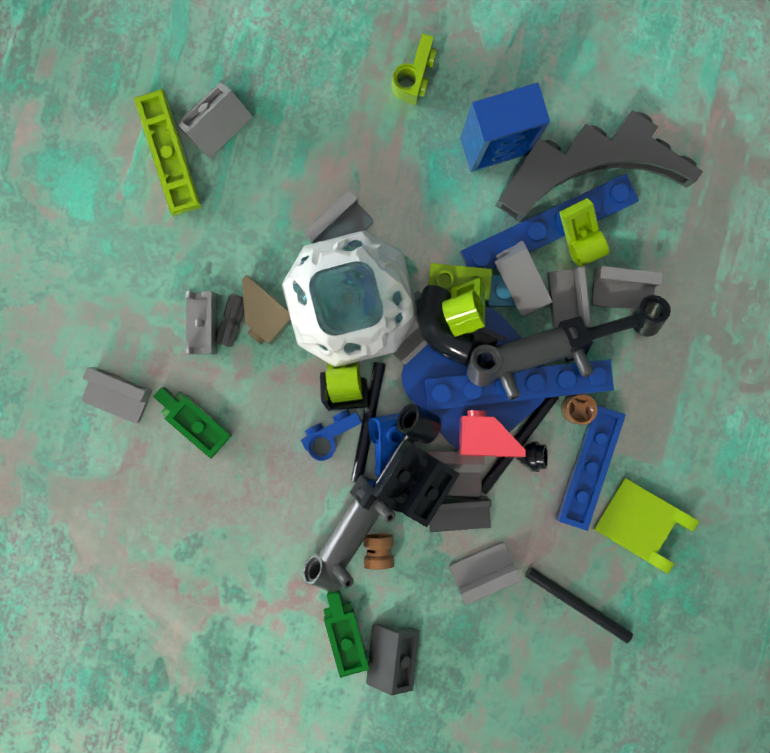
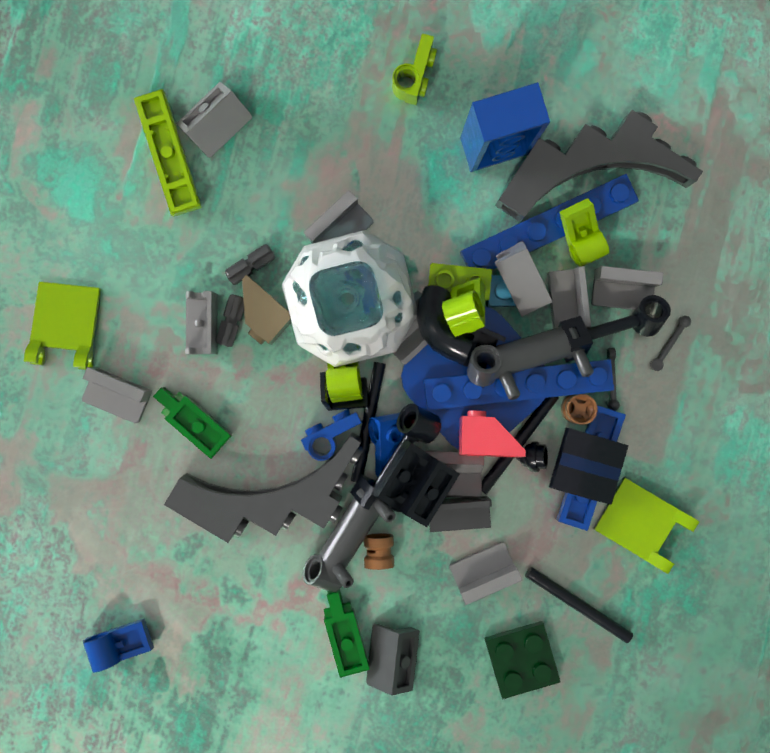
(64, 320): none -> lime flag
(117, 645): none -> blue plate
(224, 509): none -> dark grey arch
(255, 260): none -> dark grey piece
(522, 659): none -> dark green plate
(588, 466): none -> black slope
(613, 404): none -> dark grey hinge
(657, 364): none -> dark grey hinge

